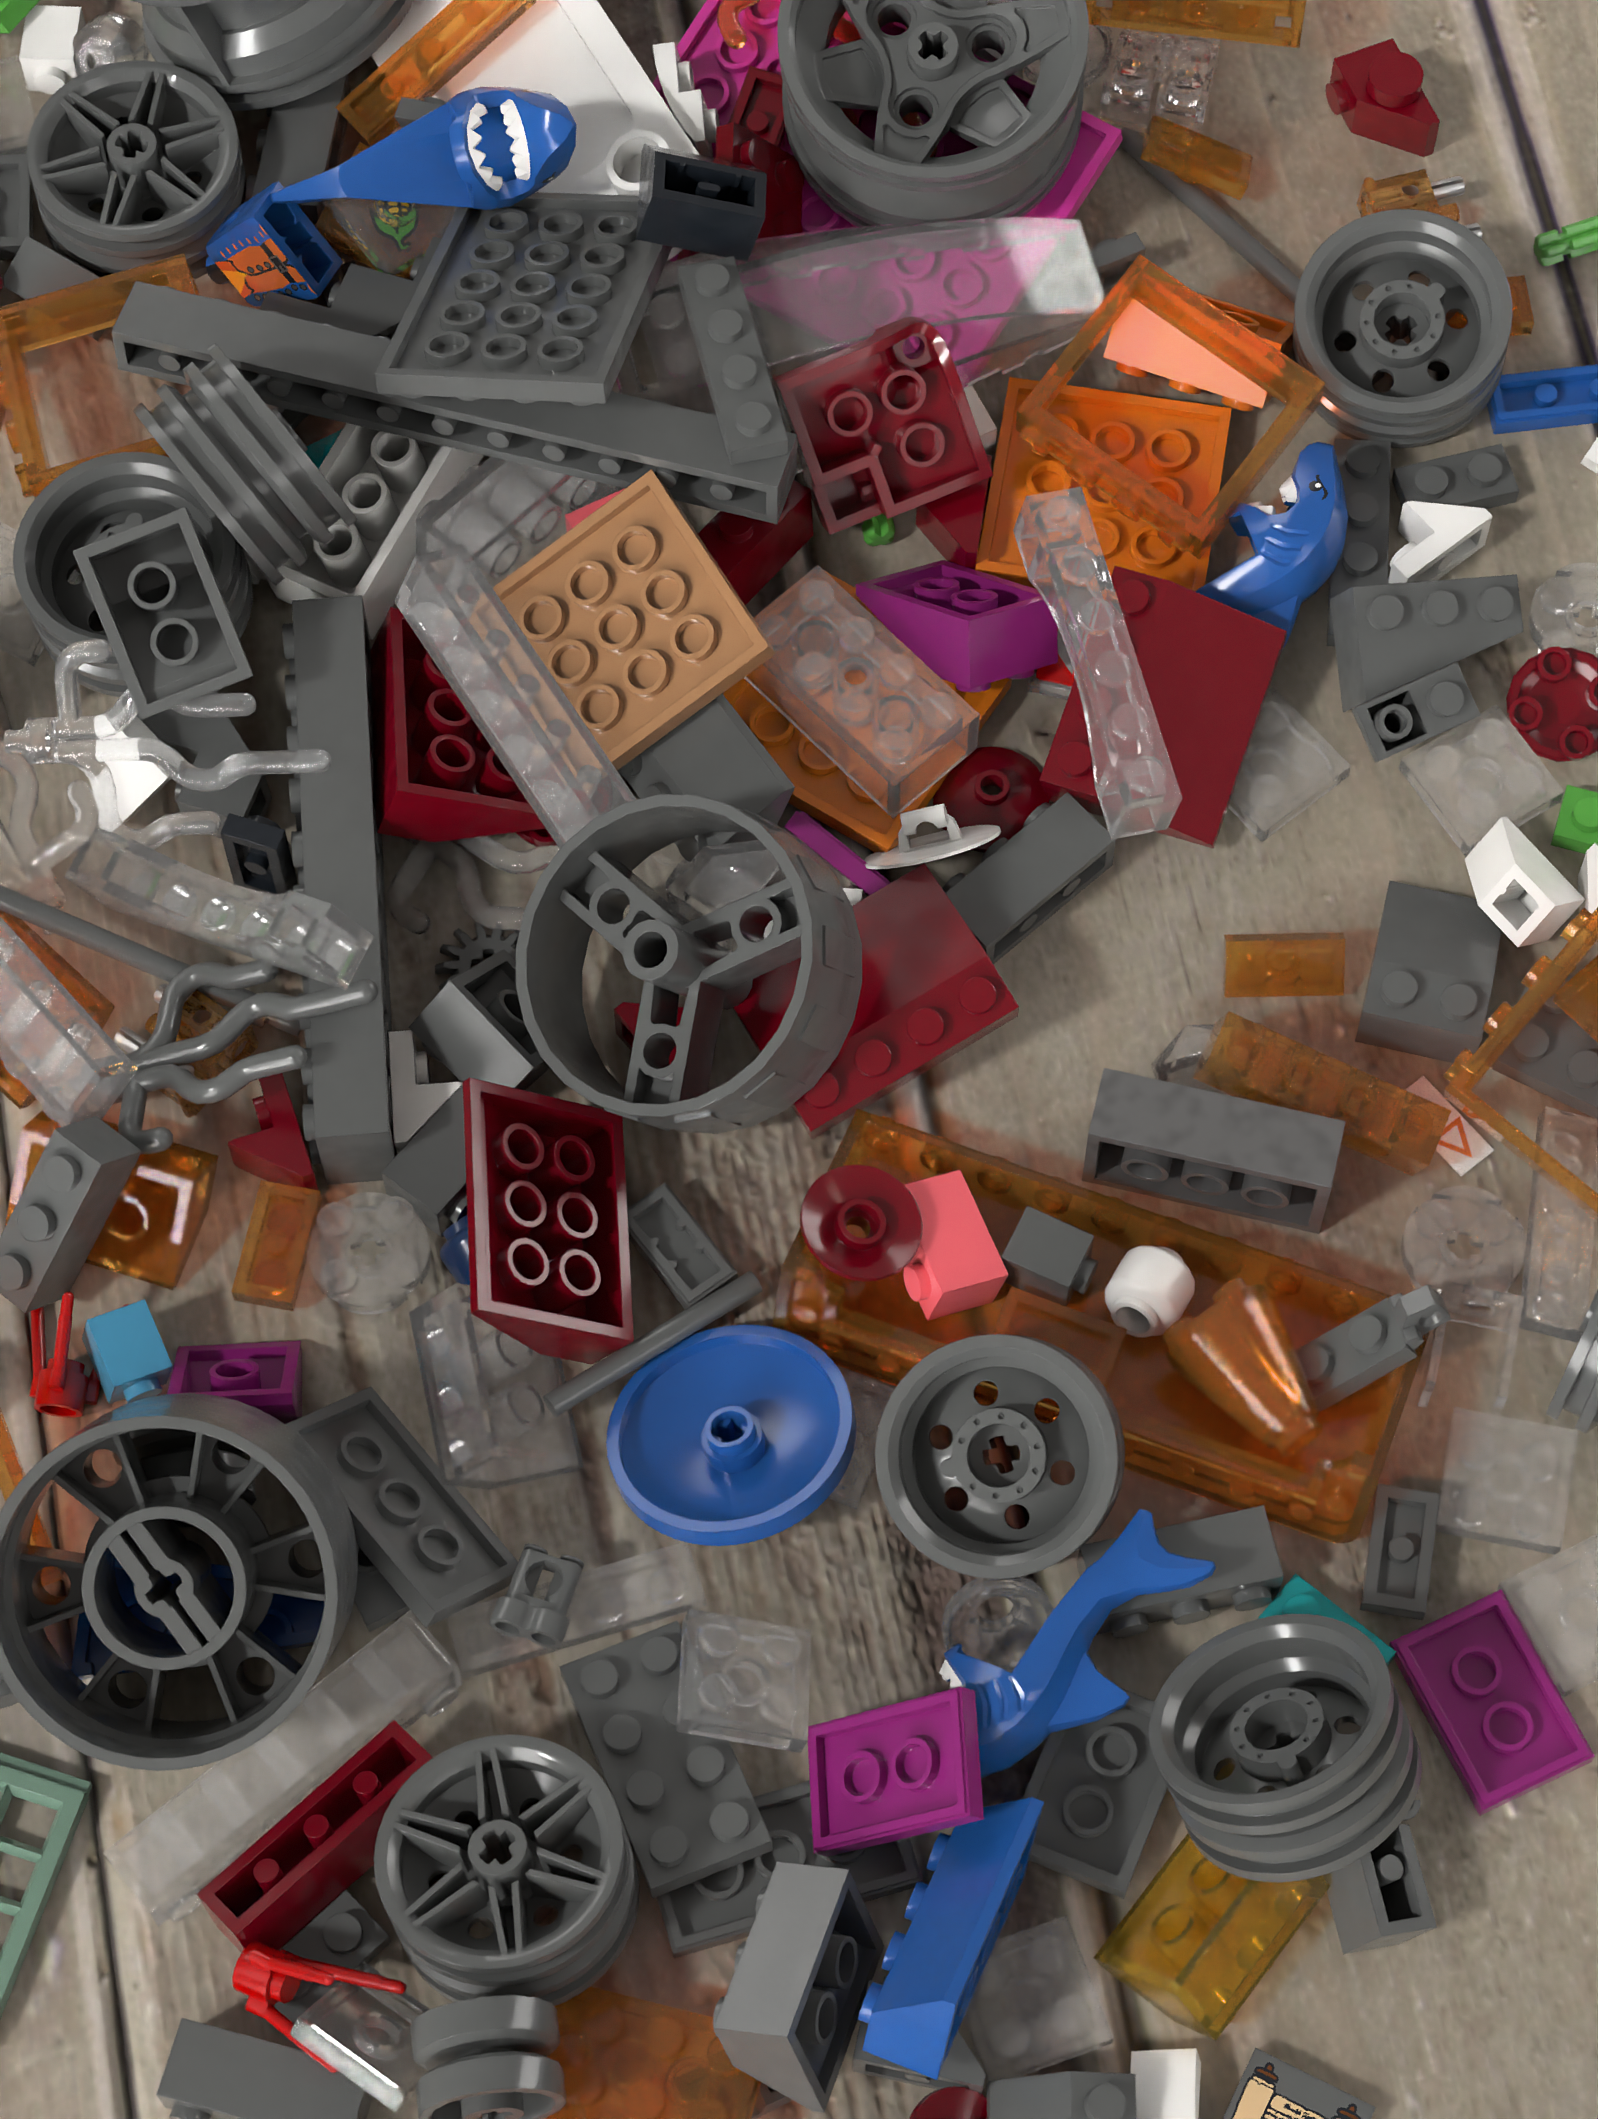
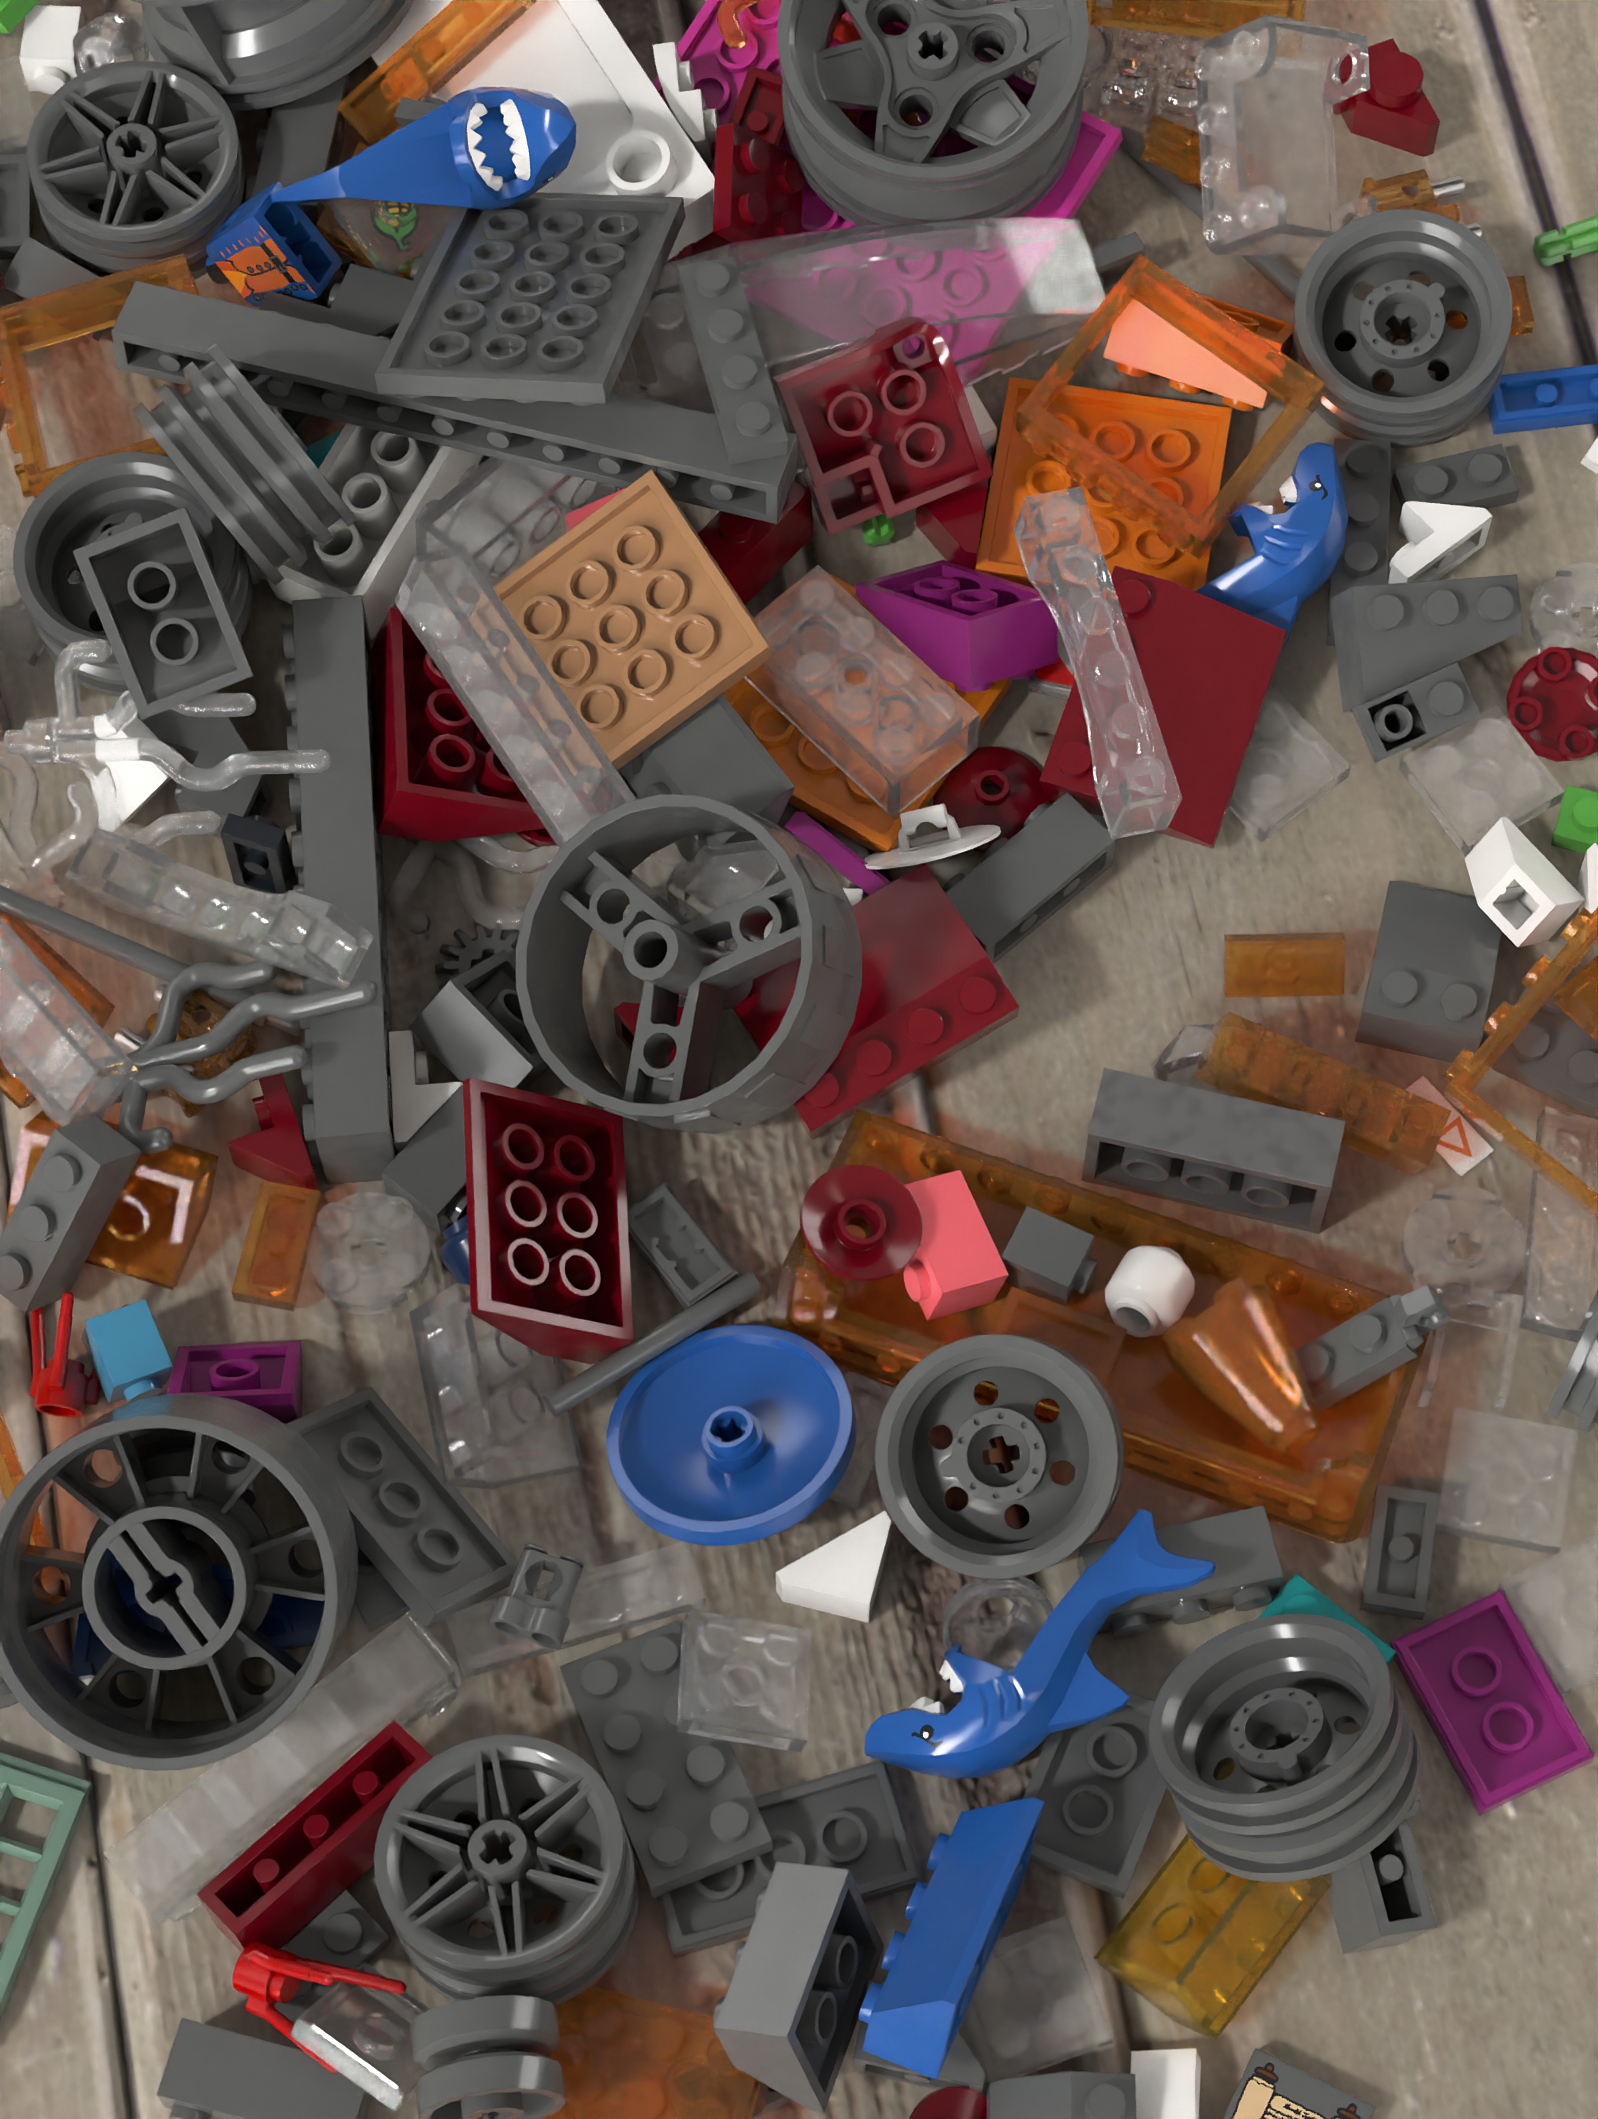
(700, 202): black slope -> none
(840, 1574): none -> white slope
(895, 1772): magenta tile -> none
(1272, 137): none -> clear windscreen

